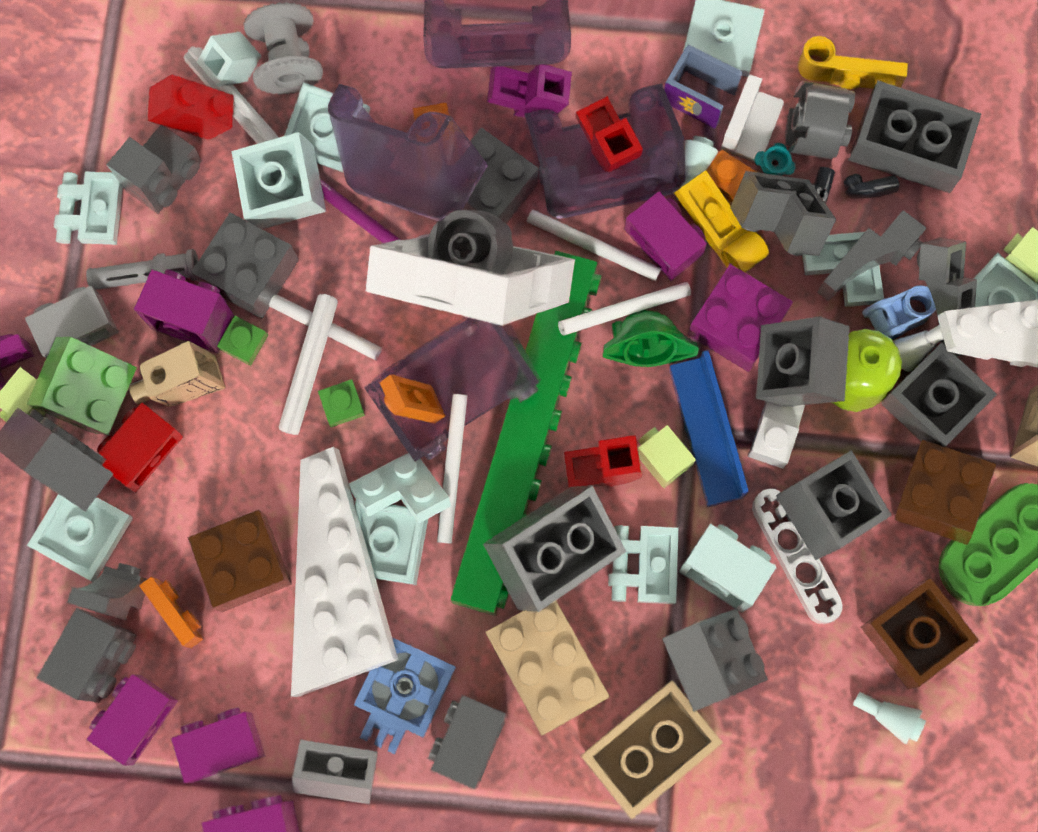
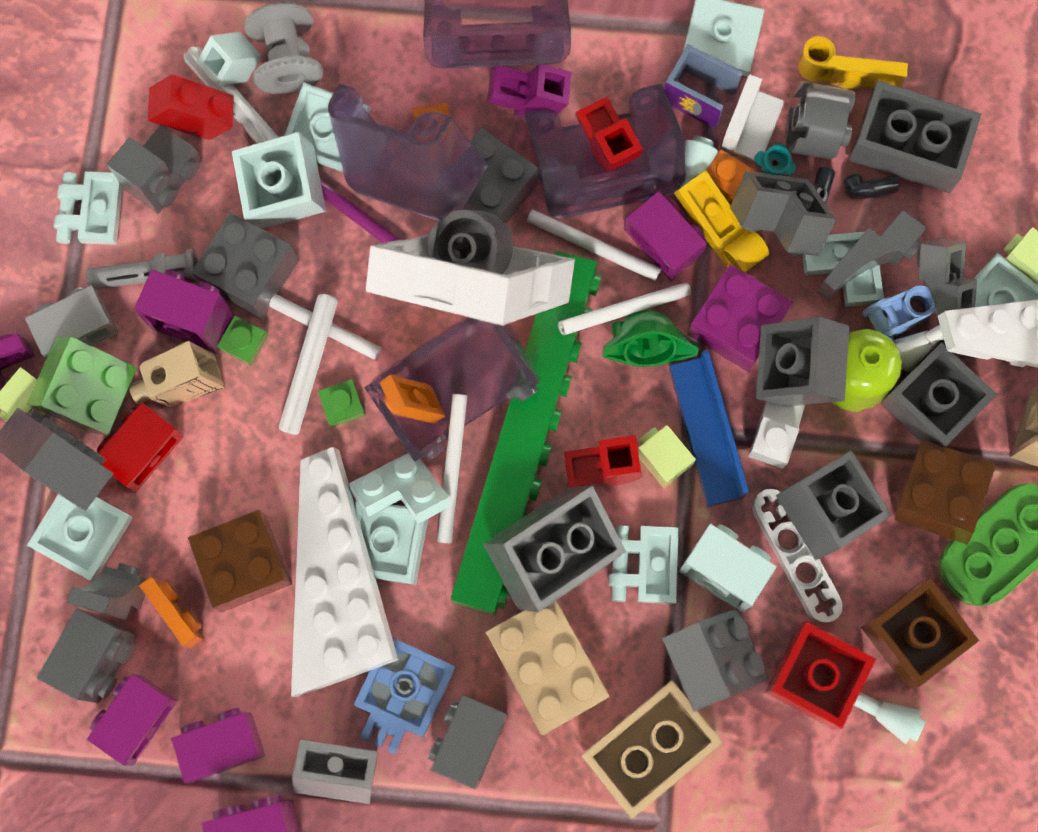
(820, 676): none -> red brick

